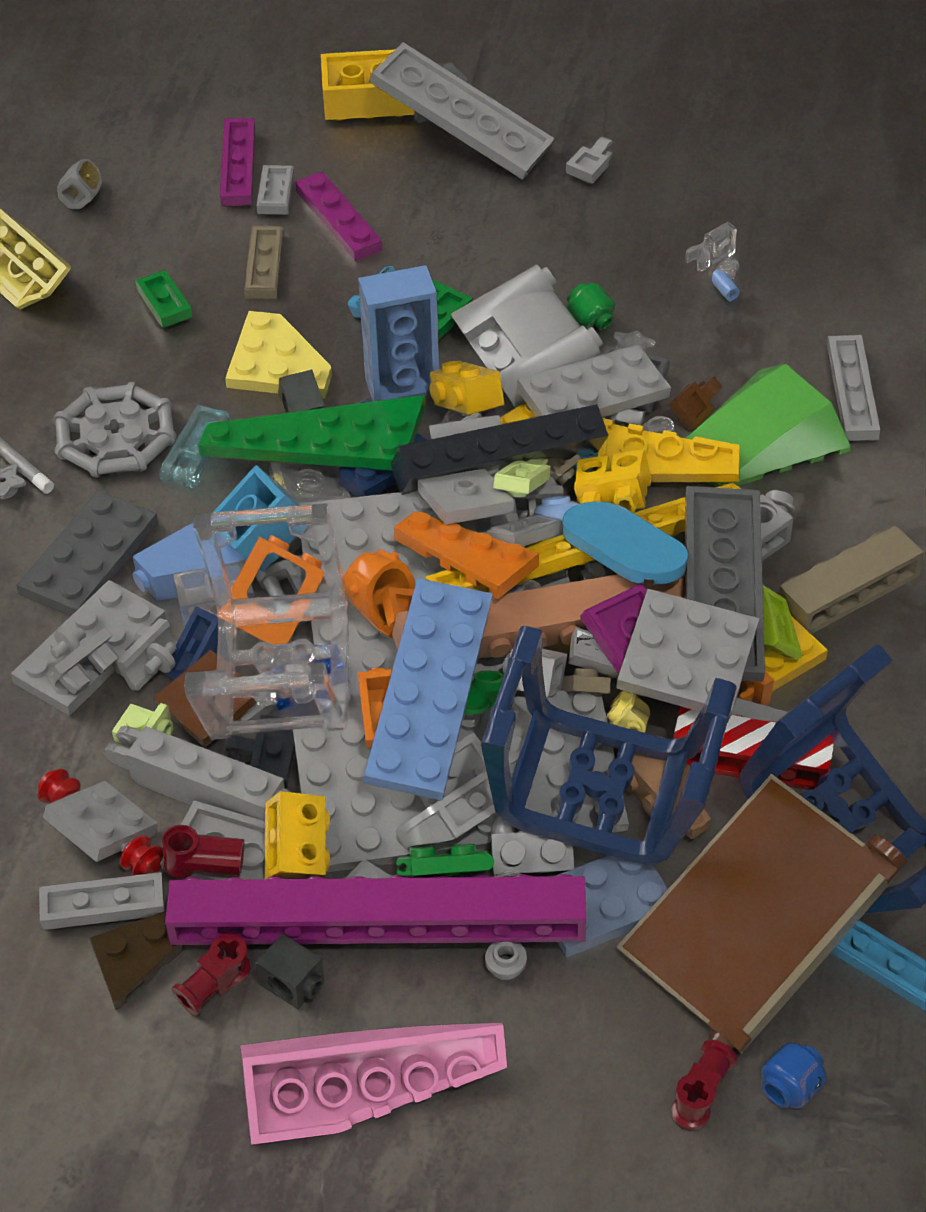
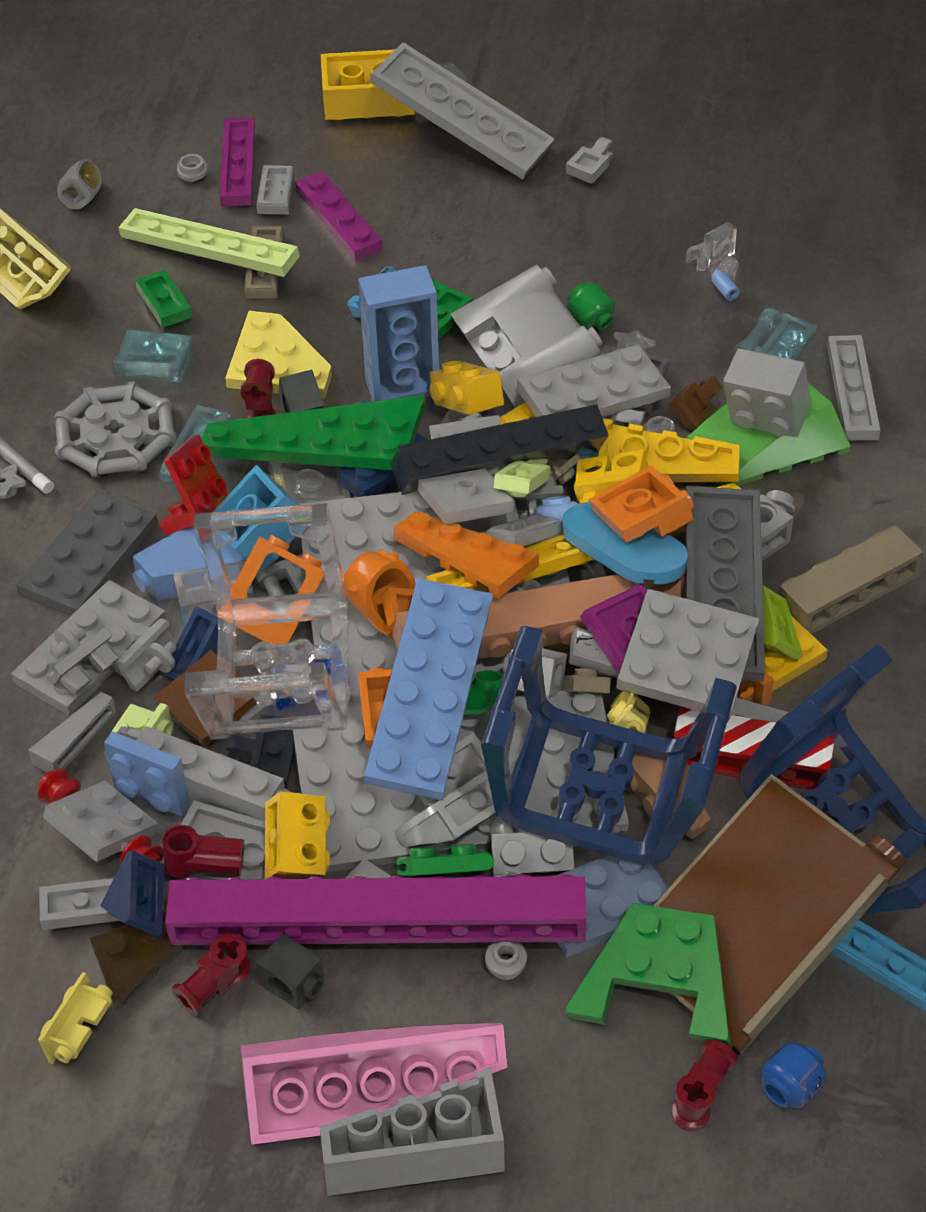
(63, 1034): none -> light yellow hinge
(73, 734): none -> light grey piece
(137, 893): none -> dark blue slope
(147, 774): none -> medium blue plate
(153, 355): none -> clear light blue plate
(192, 168): none -> light grey plate
(196, 482): none -> red bracket
(209, 242): none -> yellowish green plate
(258, 388): none -> dark red connector
(417, 1140): none -> light grey wedge
(643, 504): none -> orange plate
(661, 953): none -> green wing
(767, 393): none -> light grey brick
(788, 339): none -> clear light blue plate

